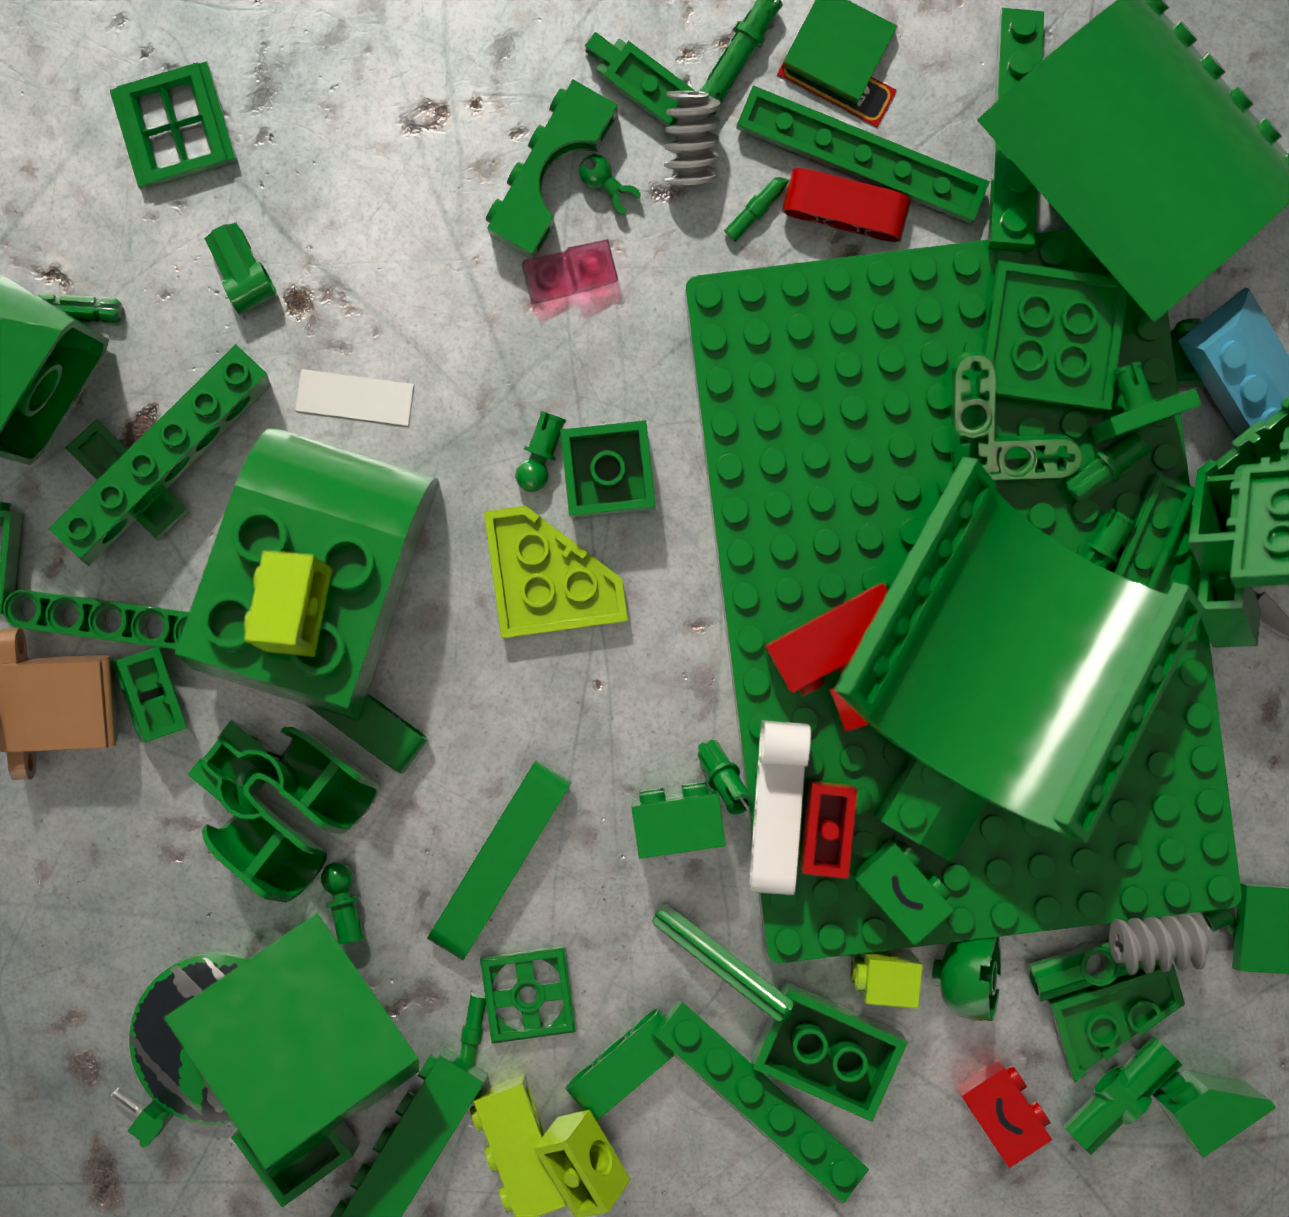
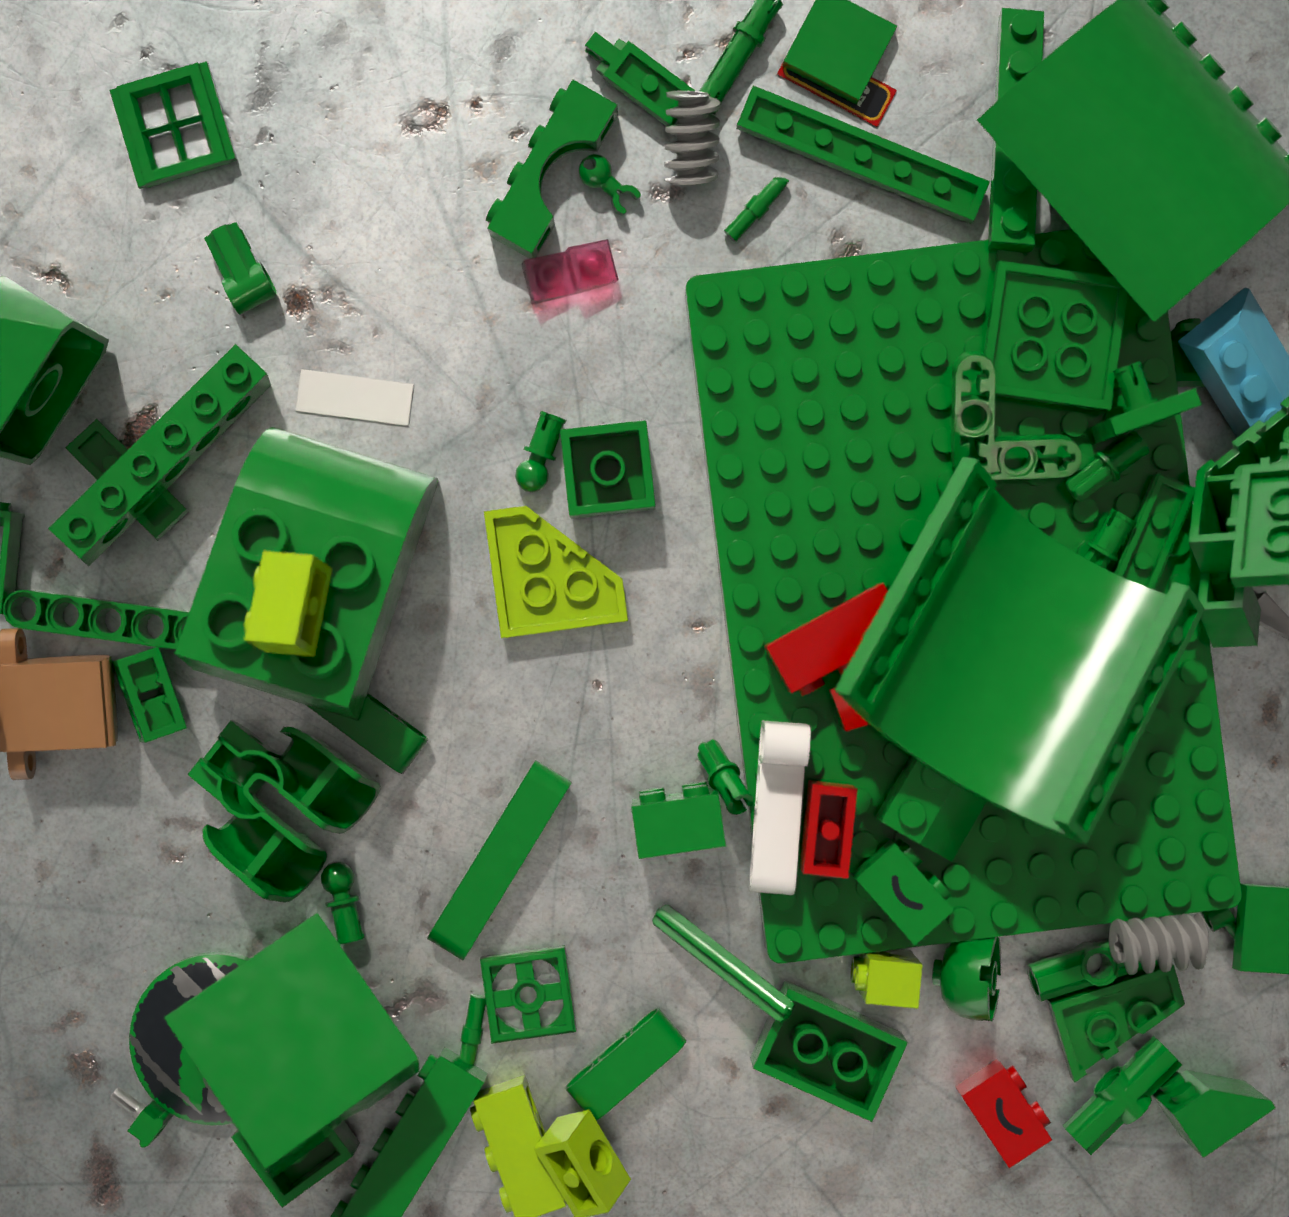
(87, 307): green axle -> none
(760, 1102): green plate -> none
(846, 205): red beam -> none

